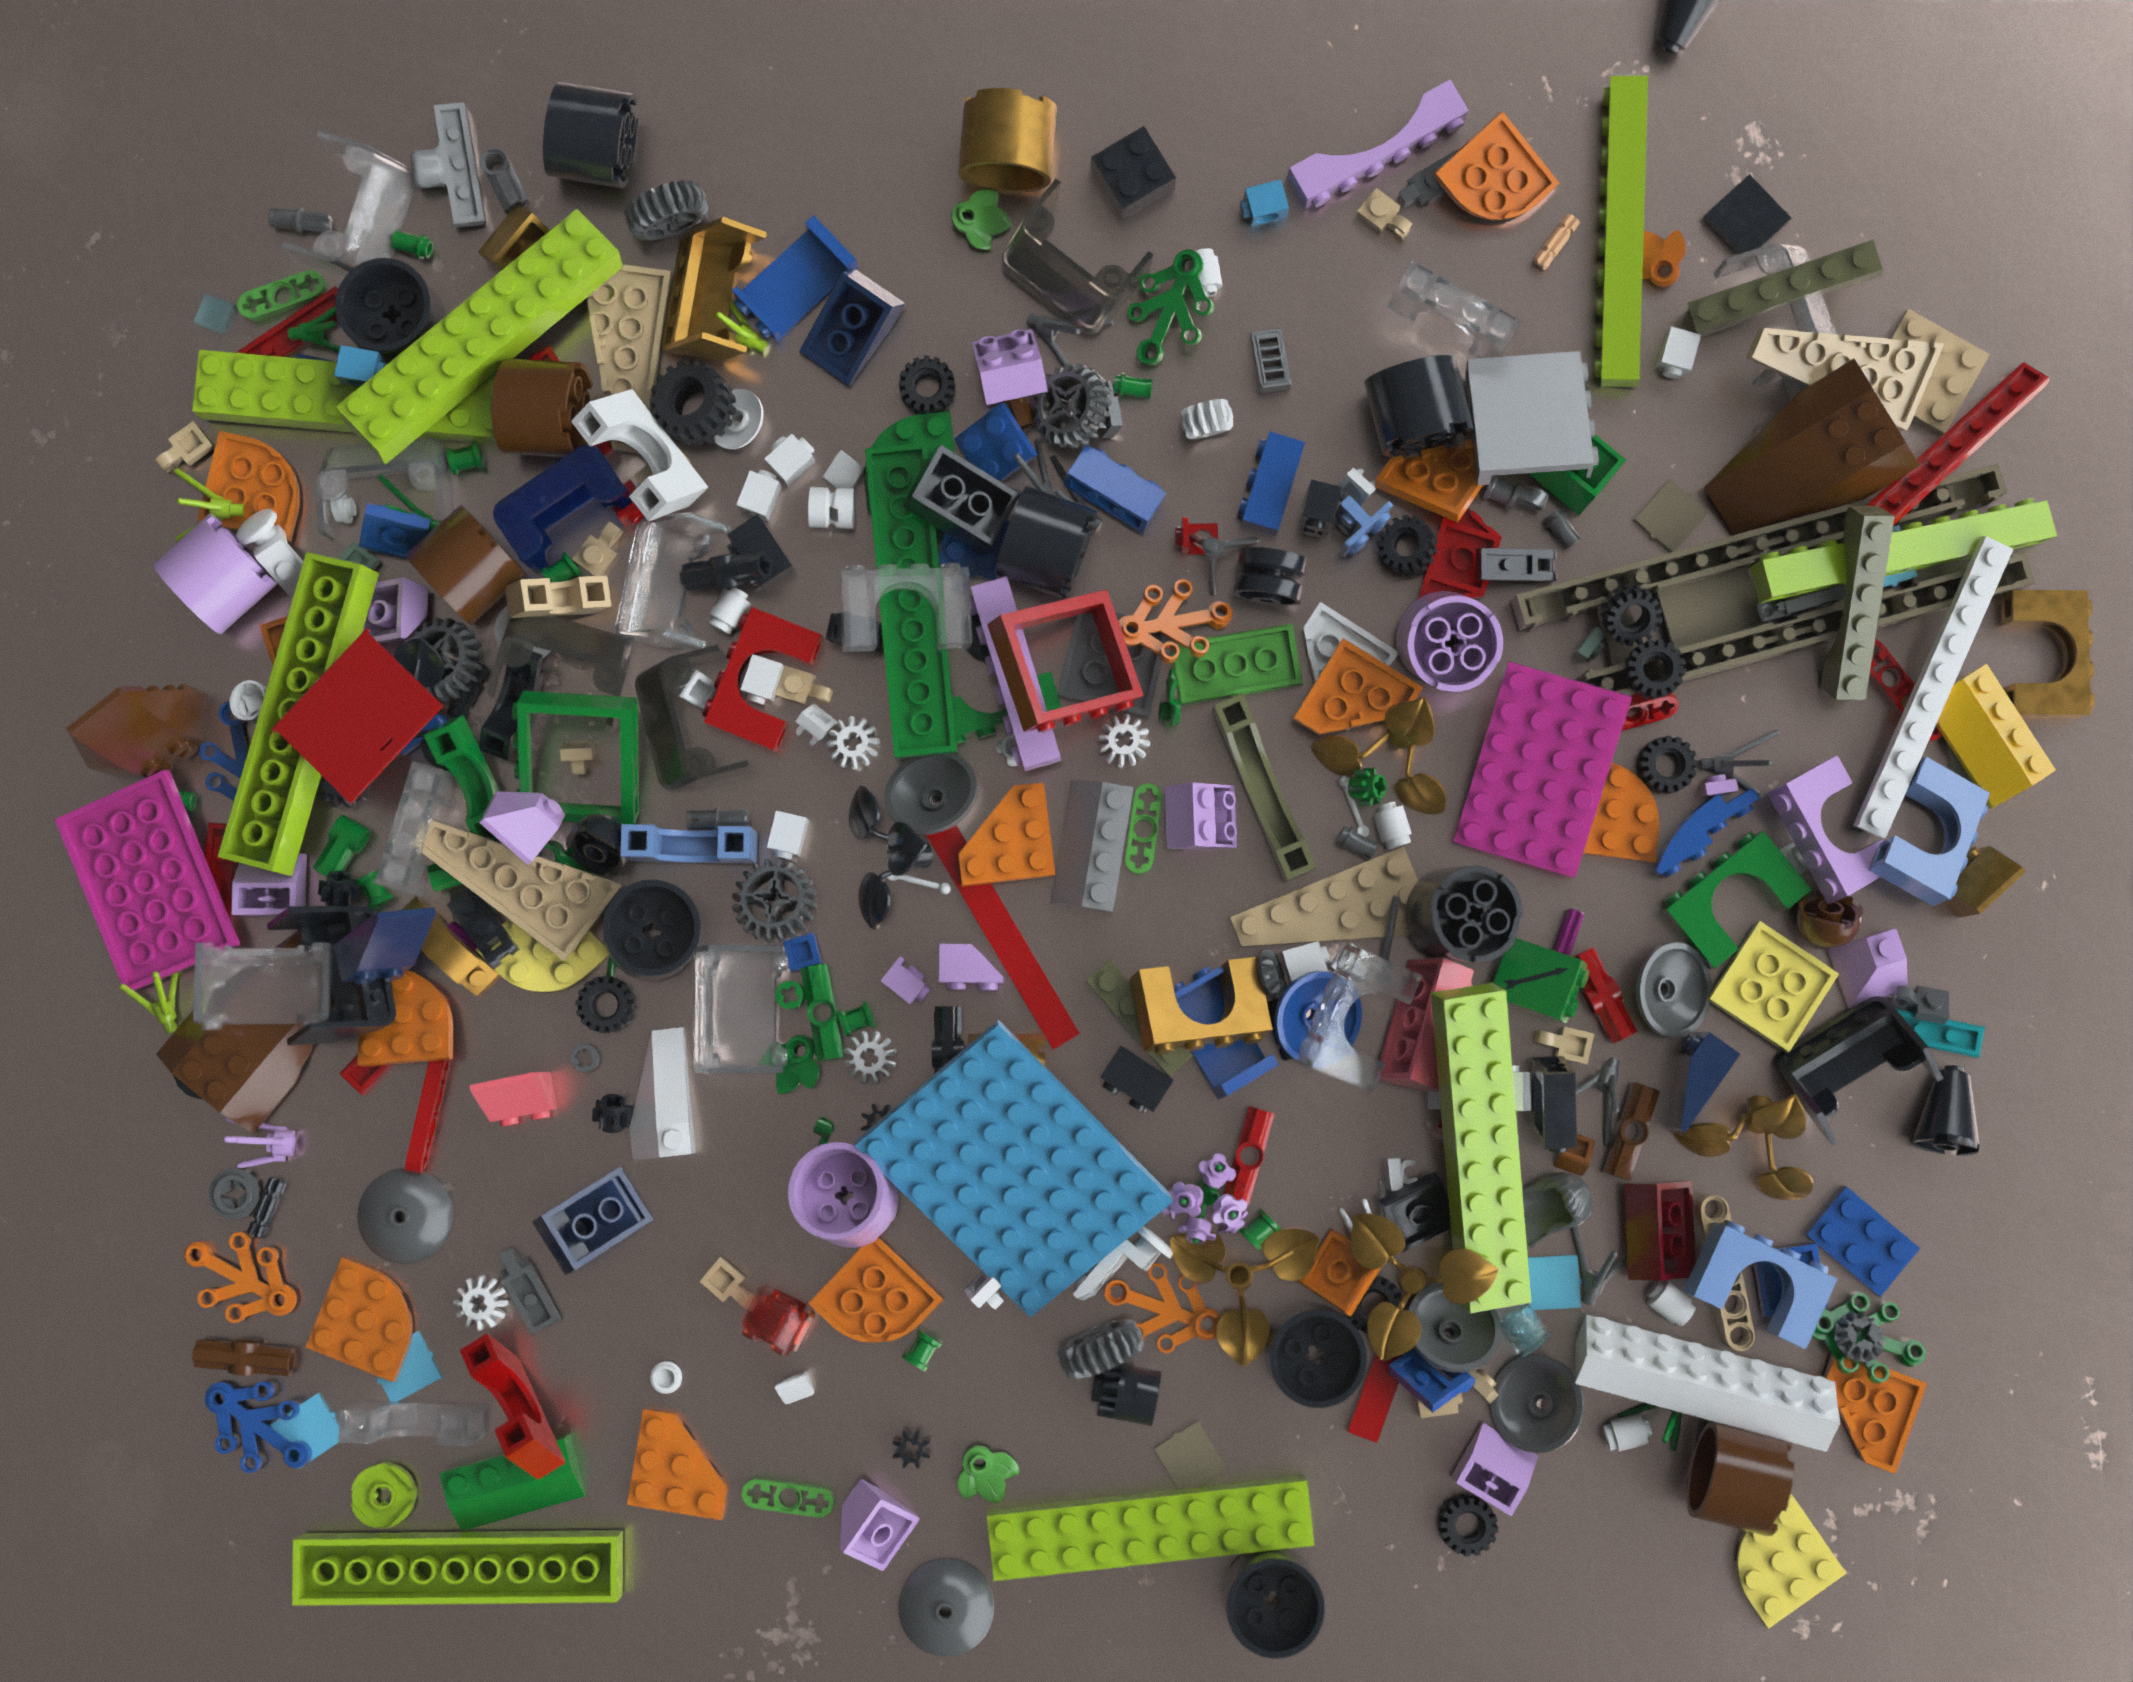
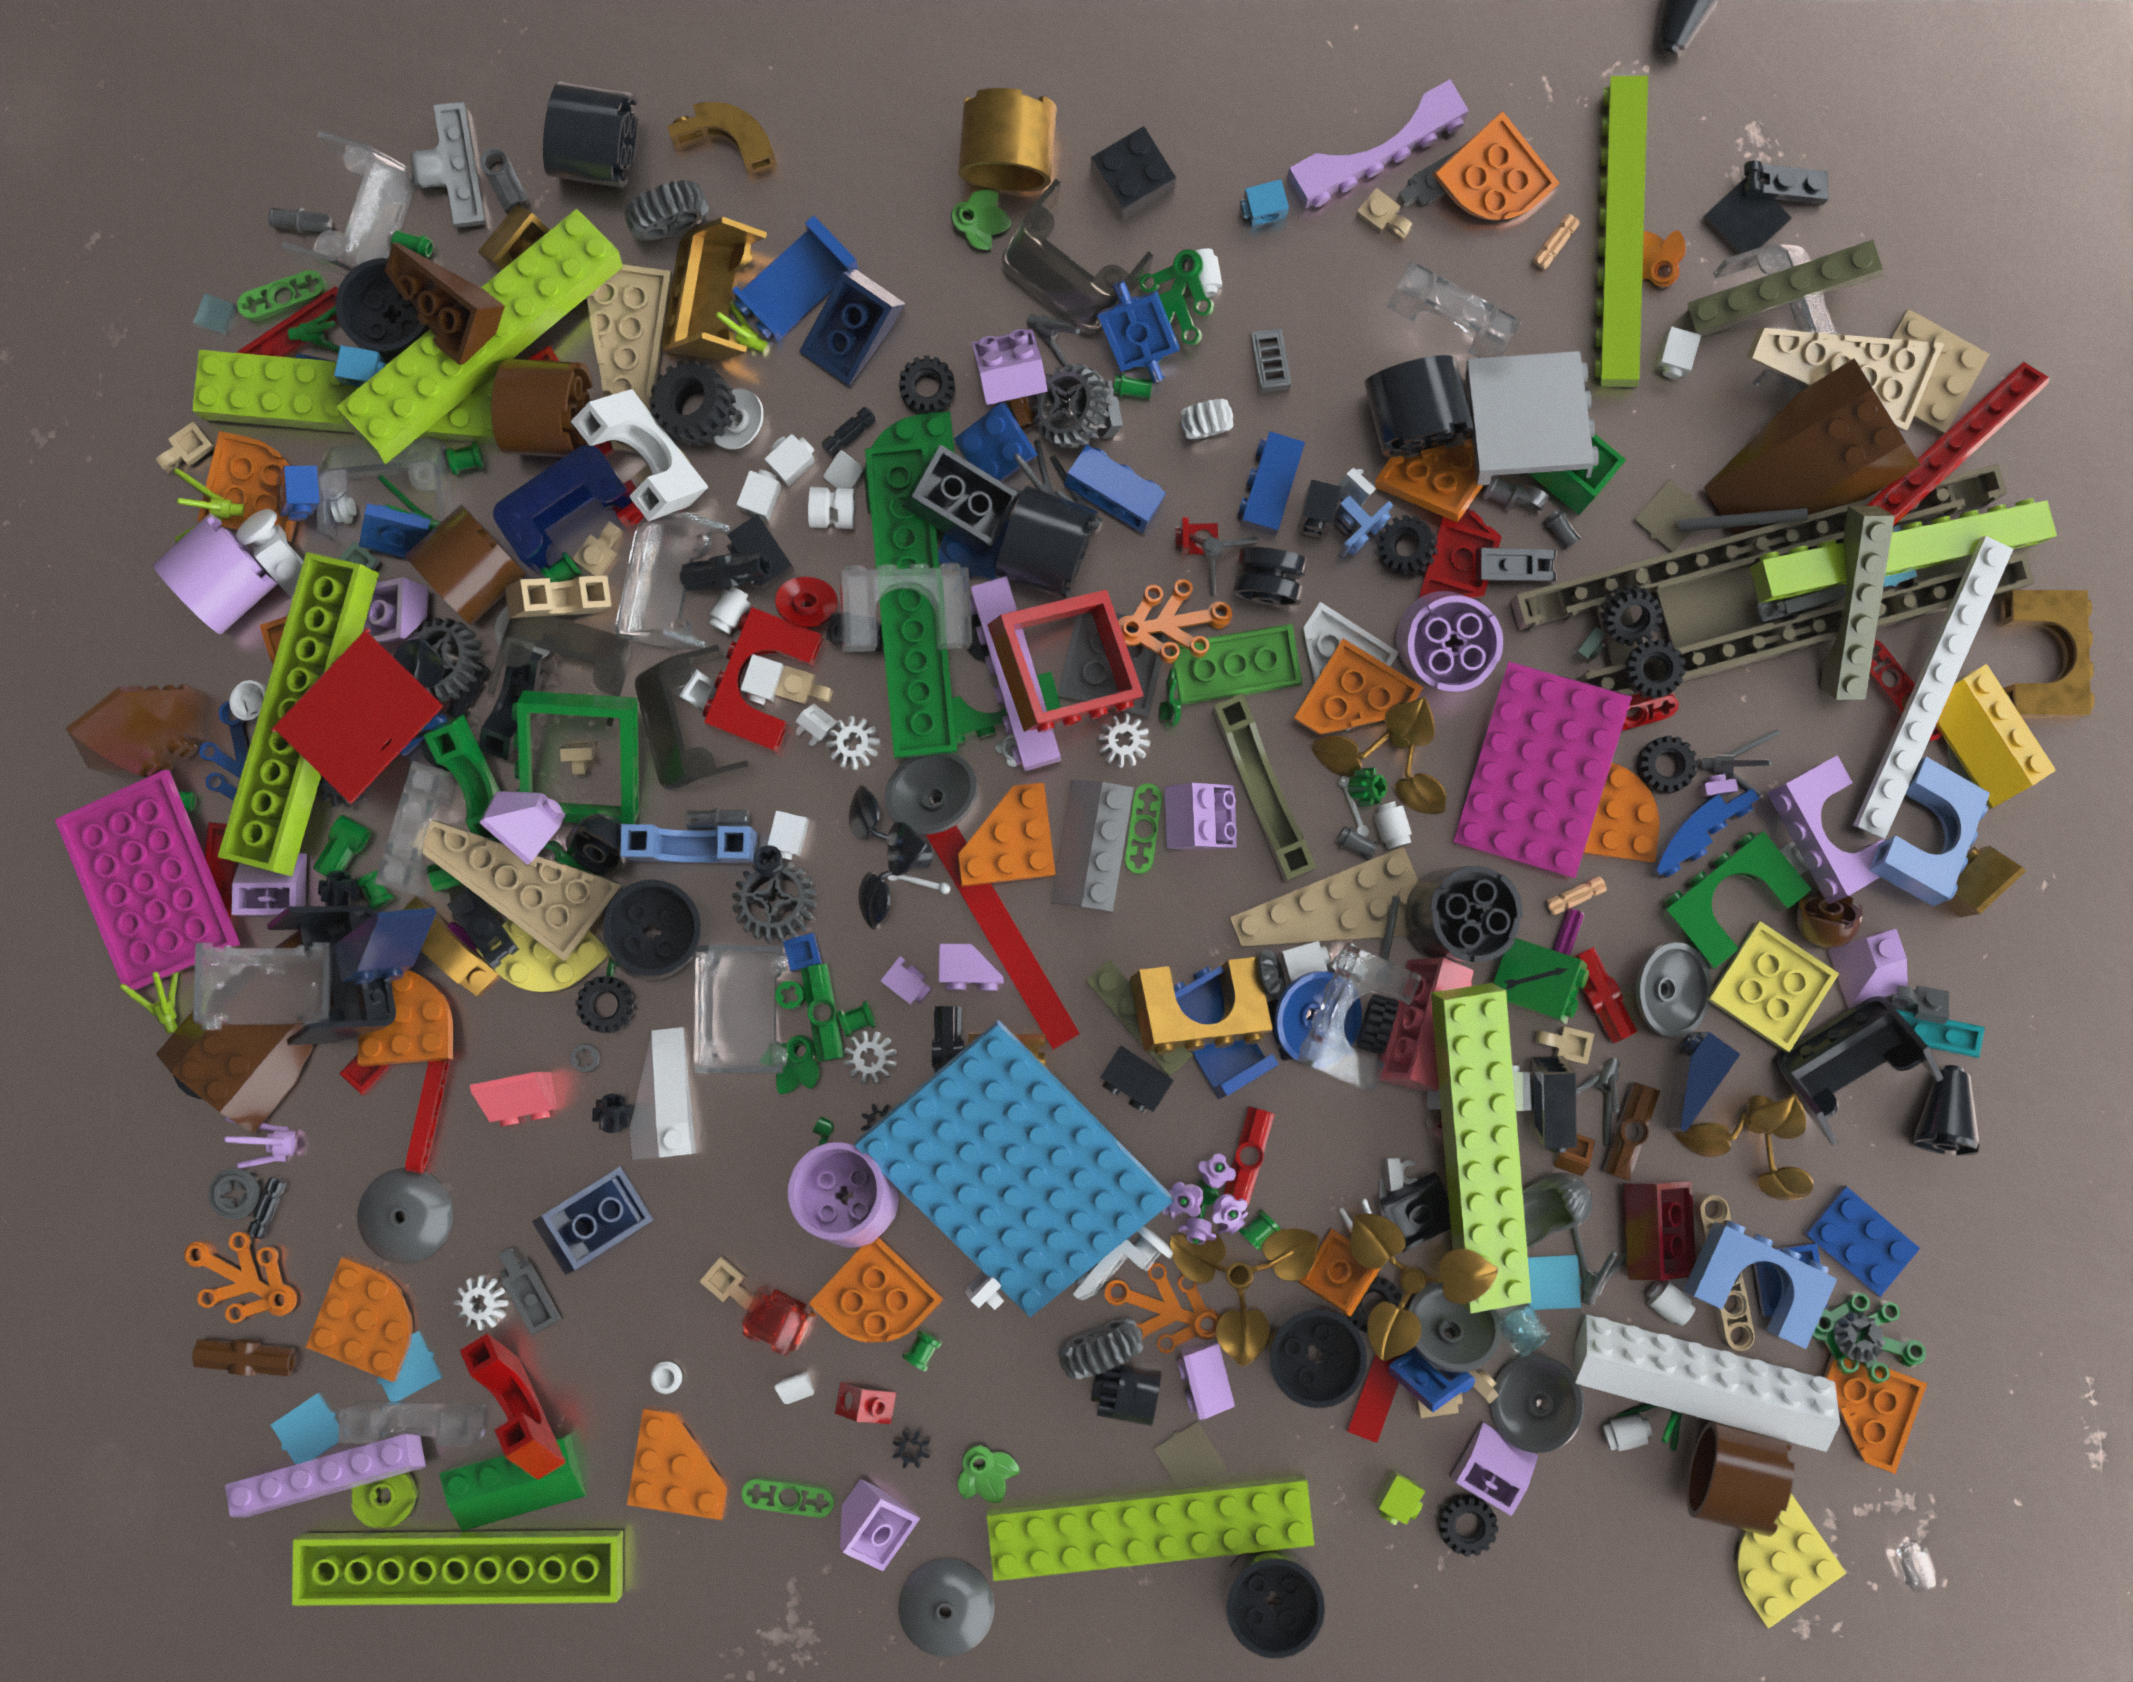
(253, 1422): blue plant -> none
(298, 492): none -> blue brick
(325, 1475): none -> lavender brick
(452, 307): none -> reddish brown wedge
(729, 123): none -> pearl gold arch
(768, 852): none -> black bush
(806, 601): none -> red dish
(848, 431): none -> black axle
(867, 1404): none -> red bracket
(1138, 331): none -> blue plate
(1207, 1380): none -> lavender slope
(1377, 1024): none -> black tyre
(1400, 1499): none -> lime brick
(1576, 895): none -> light nougat axle
(1746, 519): none -> dark grey bar
(1786, 183): none -> plate
(1916, 1565): none -> clear brick

